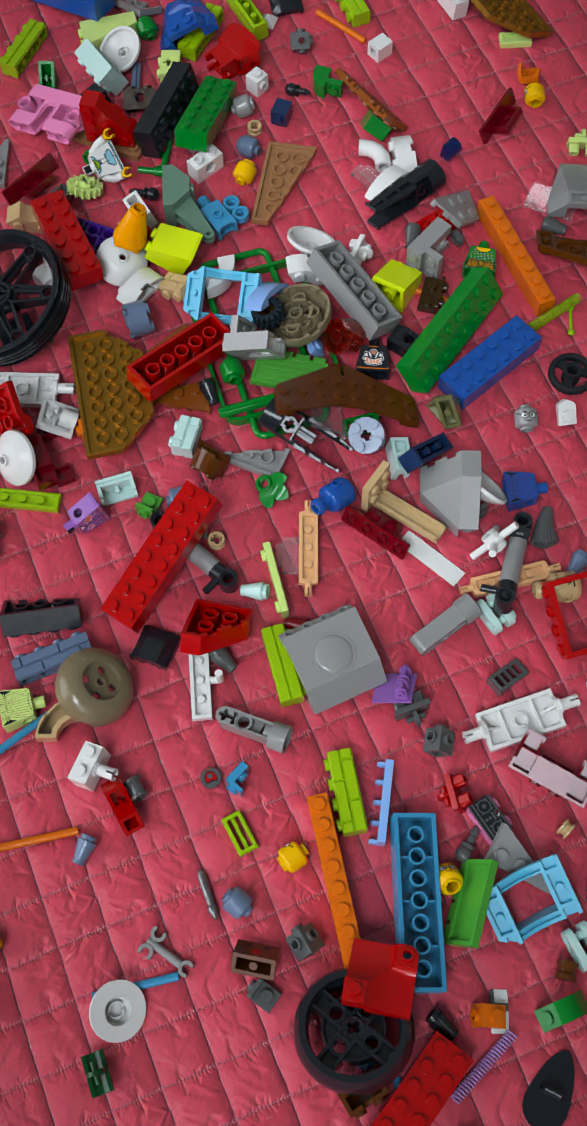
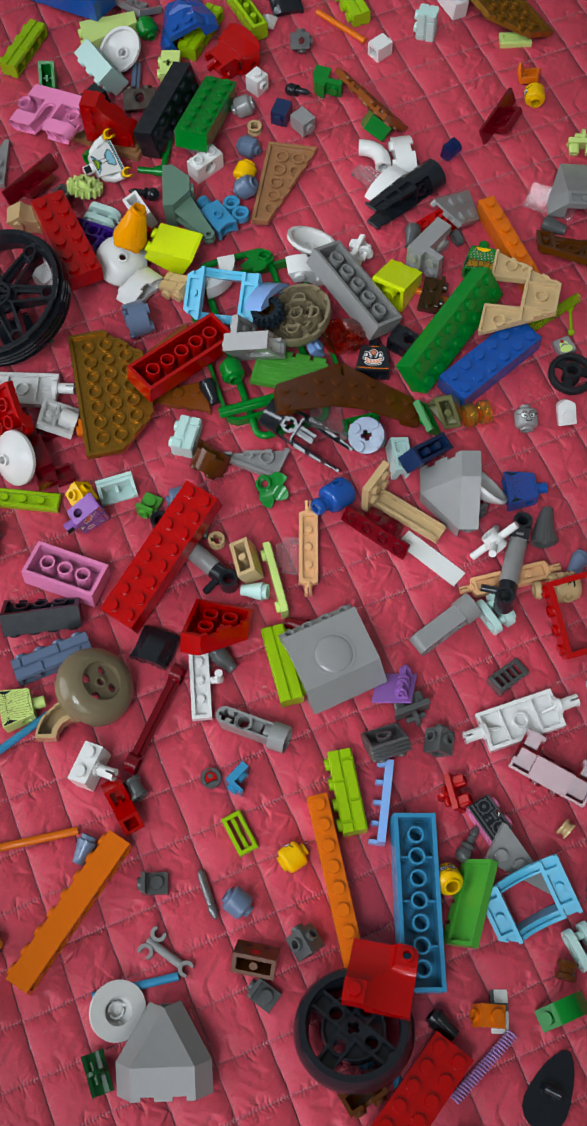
(66, 573): none -> bright pink brick
(68, 913): none -> orange brick
(78, 491): none -> yellow brick
(102, 215): none -> light aqua brick
(134, 759): none -> dark red piece
(153, 883): none -> dark grey bracket
(164, 1058): none -> light grey panel
(245, 187): none -> sand blue head
(246, 560): none -> tan brick
(257, 260): none -> green plate
(303, 121): none -> light grey brick
(386, 742): none -> flat silver brick
(426, 22): none -> light aqua brick
(426, 417): none -> green plate
(470, 413): none -> clear yellow wheel
(538, 300): none -> tan wing
(563, 346): none -> tile

